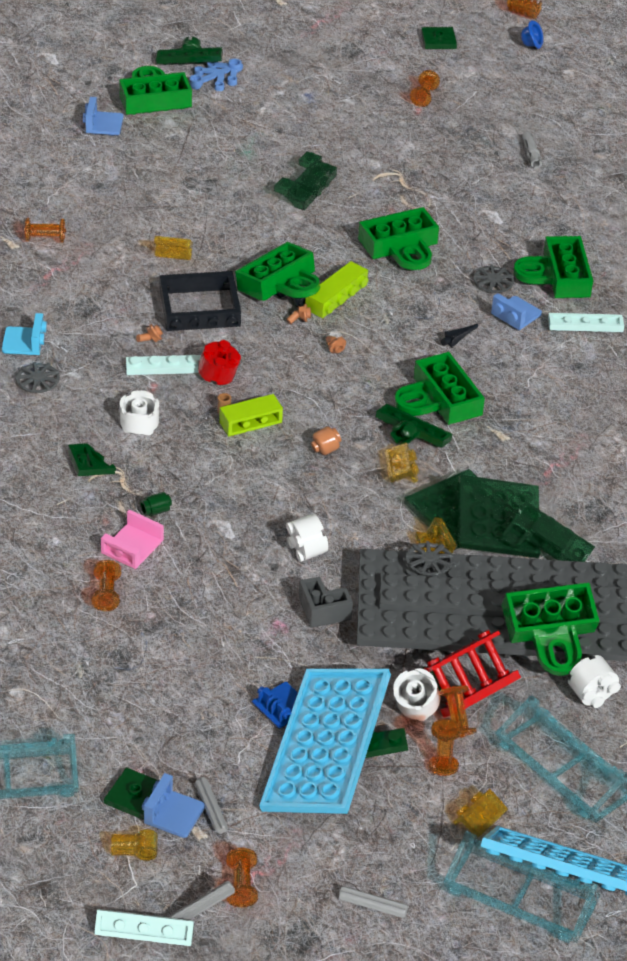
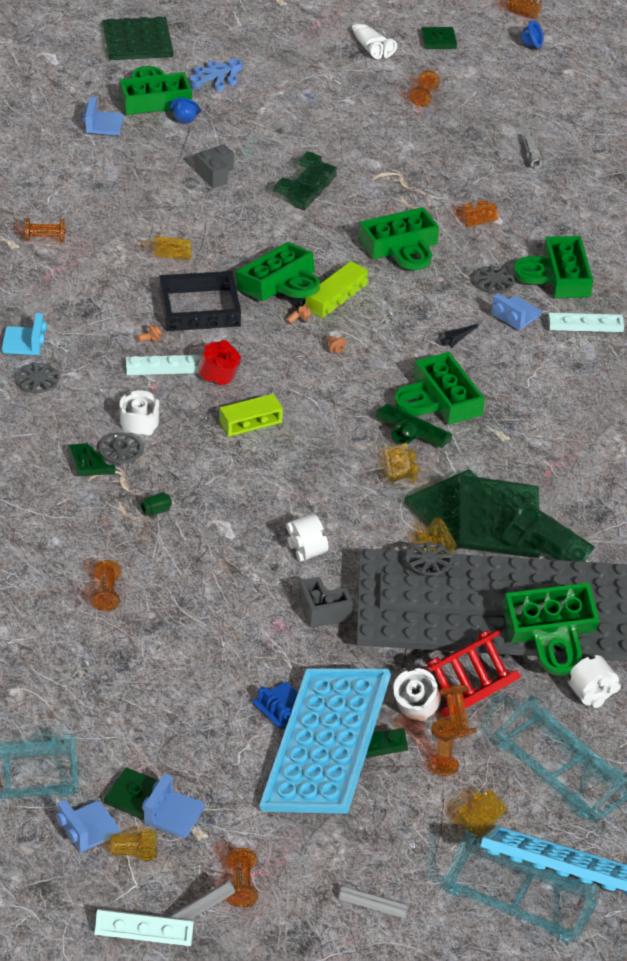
(86, 825): none -> medium blue bracket
(120, 448): none -> dark grey wheel
(134, 540): bright pink panel -> none
(137, 38): none -> clear green plate
(184, 109): none -> blue hat
(189, 53): dark green plate -> none
(211, 805): light grey axle -> none
(214, 165): none -> dark grey brick
(223, 400): medium nougat hinge -> none
(326, 440): nougat head -> none
(374, 42): none -> white piece
(478, 213): none -> clear orange bracket

